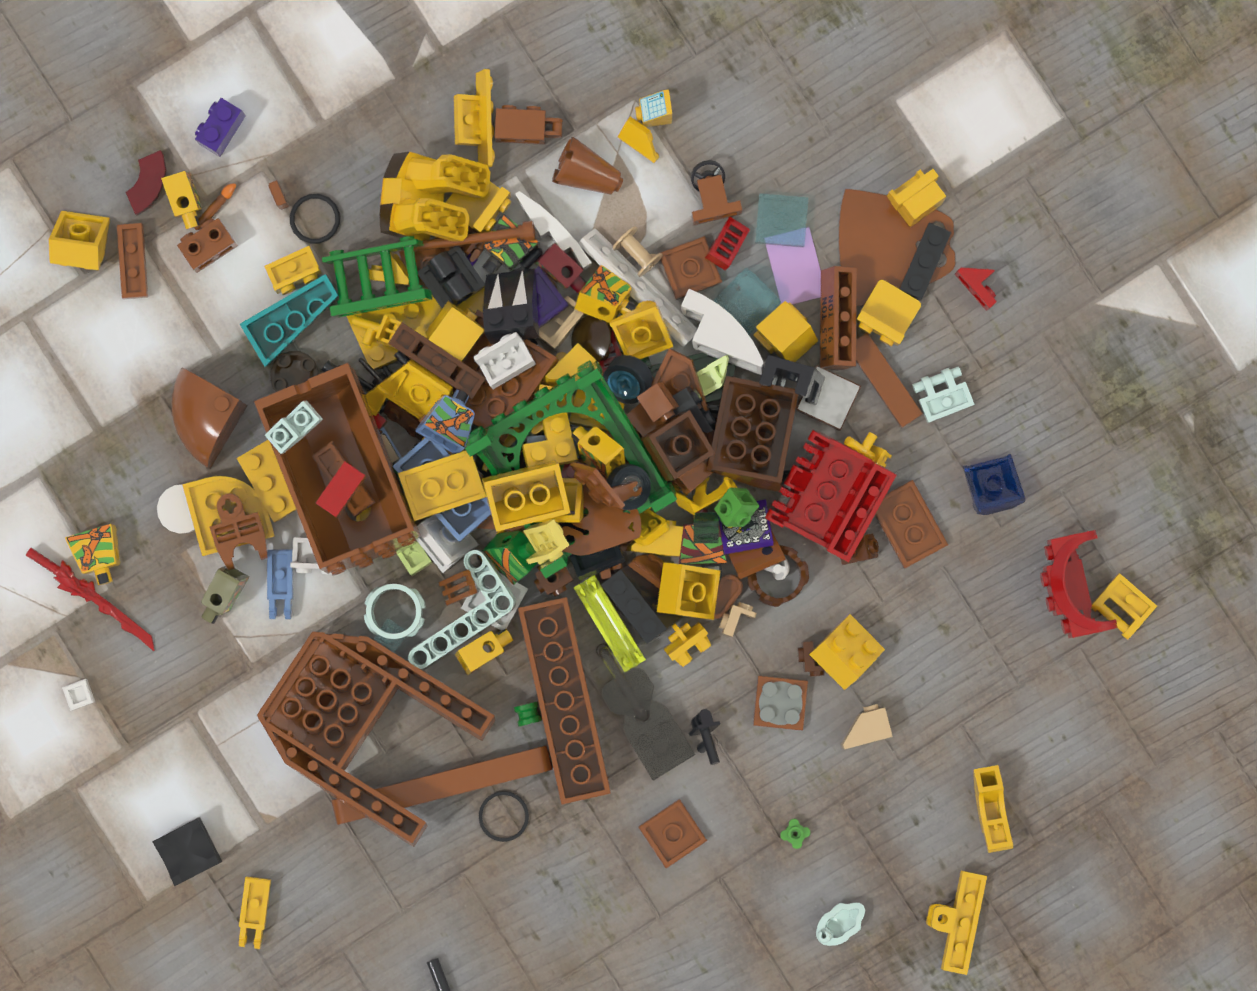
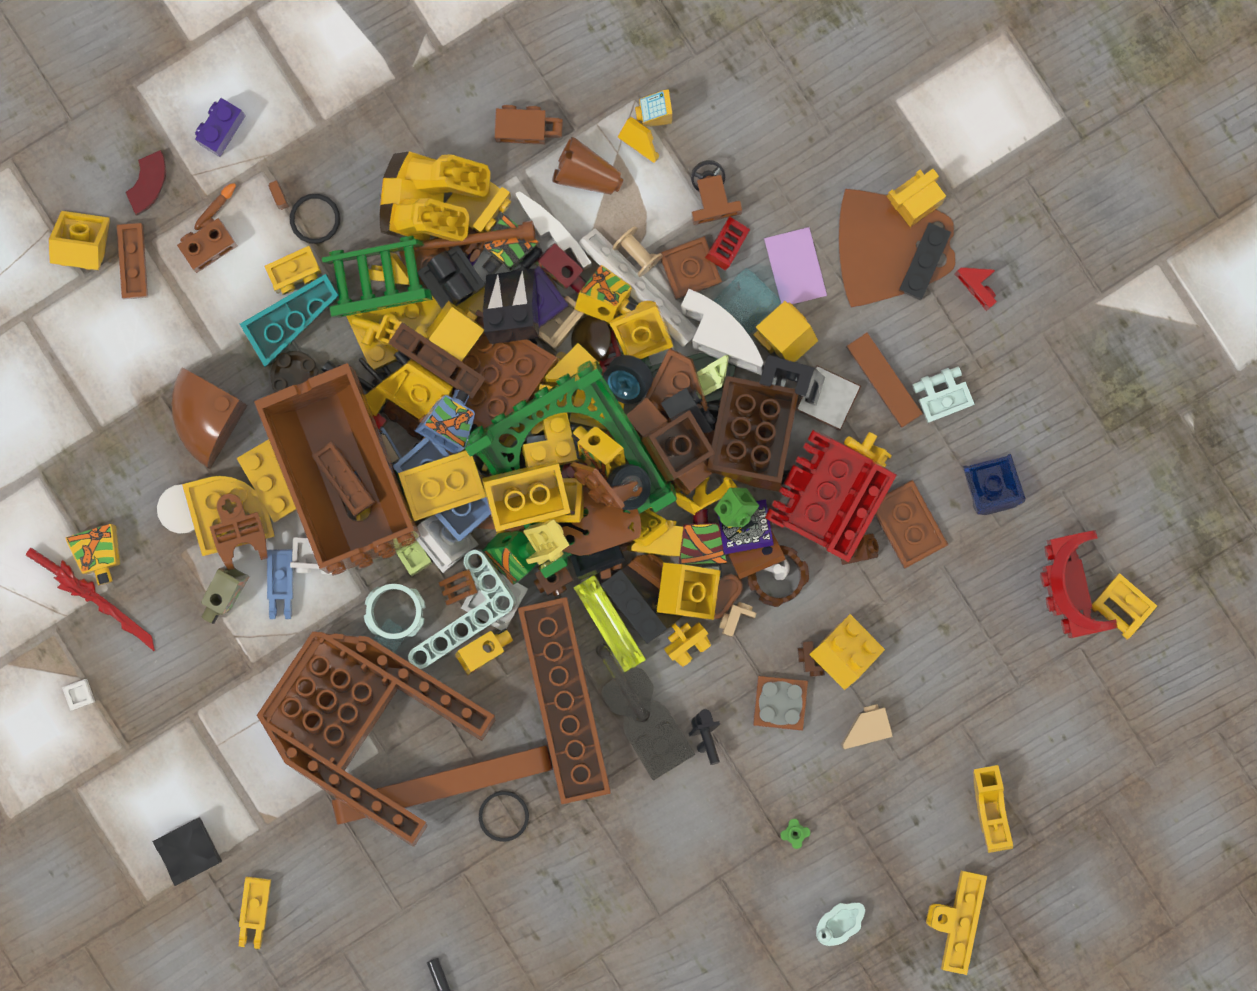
(178, 187): yellow torso -> none
(293, 427): light aqua slope -> none
(341, 489): red tile -> none
(473, 118): yellow bracket -> none
(504, 359): white bracket -> none
(528, 714): green wheel -> none
(658, 402): dark orange brick -> none
(672, 833): dark orange tile -> none
(705, 528): clear green slope -> none
(781, 220): clear light blue tile -> none
(838, 318): dark orange brick -> none
(888, 313): yellow bracket -> none

